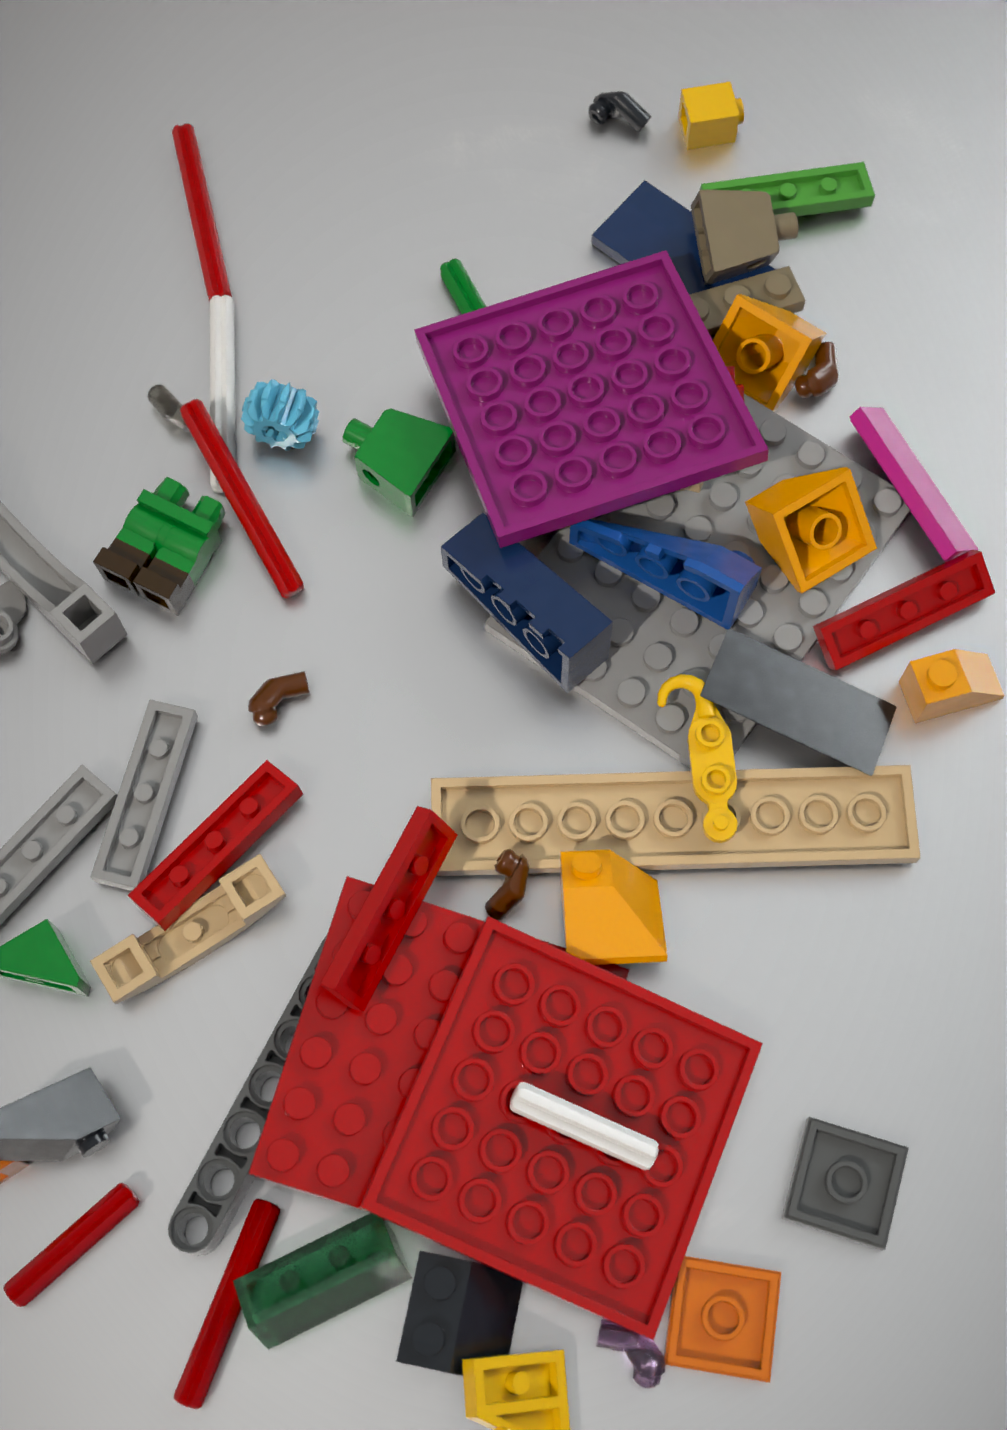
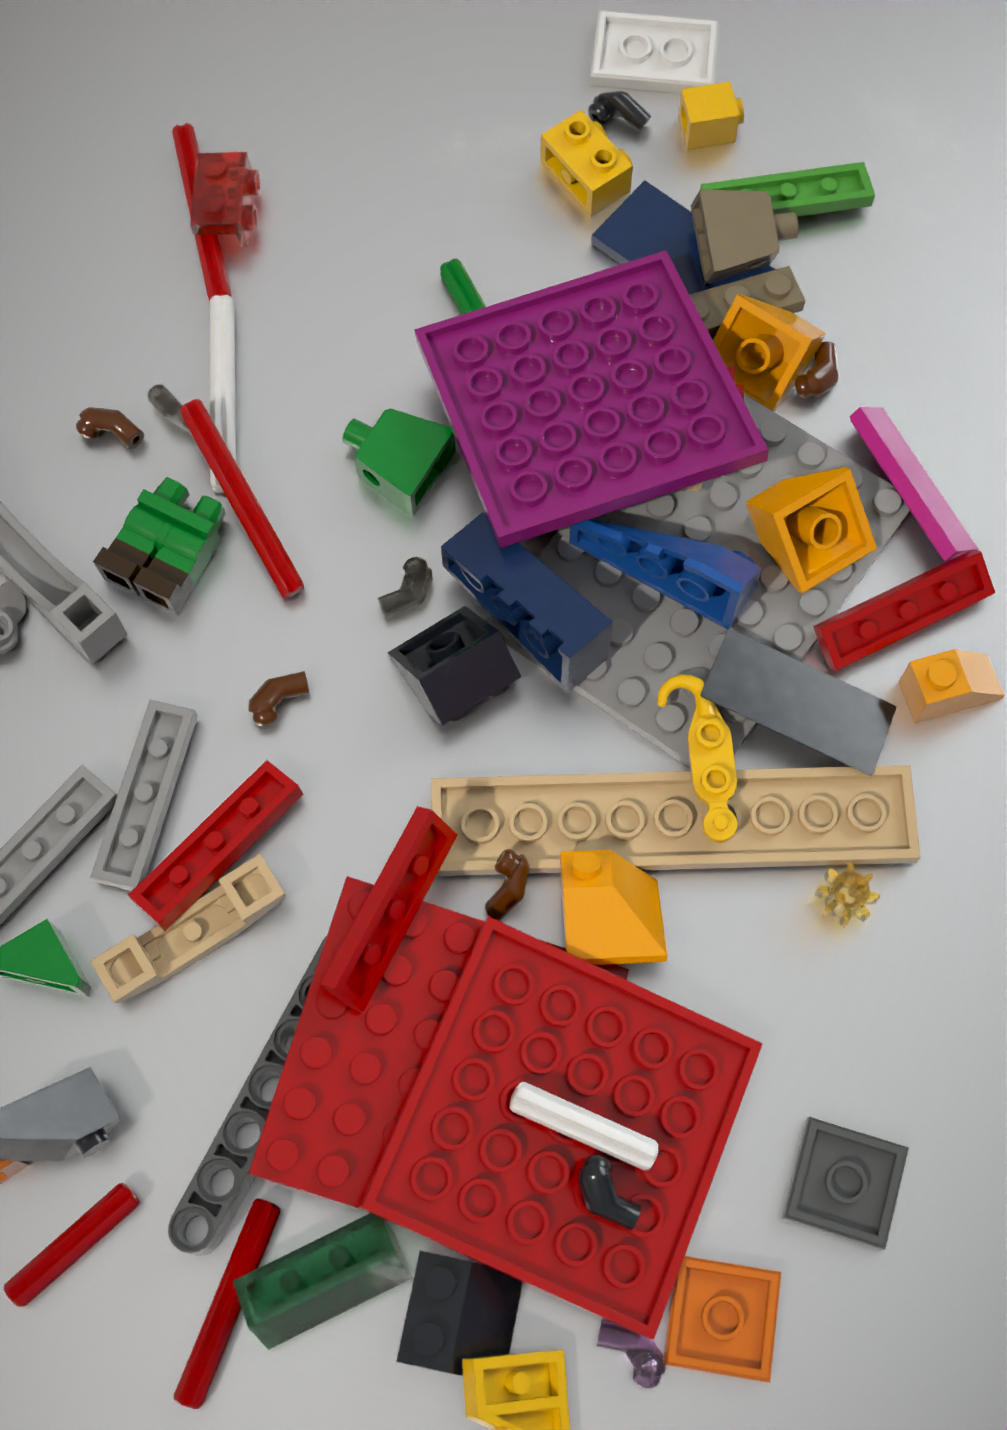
(109, 420): none -> reddish brown arm
(225, 195): none -> clear red bracket
(280, 415): medium azure gear -> none
(412, 590): none -> clear smoke arm
(455, 665): none -> black slope
(586, 162): none -> yellow brick
(600, 1194): none -> black arm
(653, 52): none -> white tile
(857, 887): none -> clear yellow gear

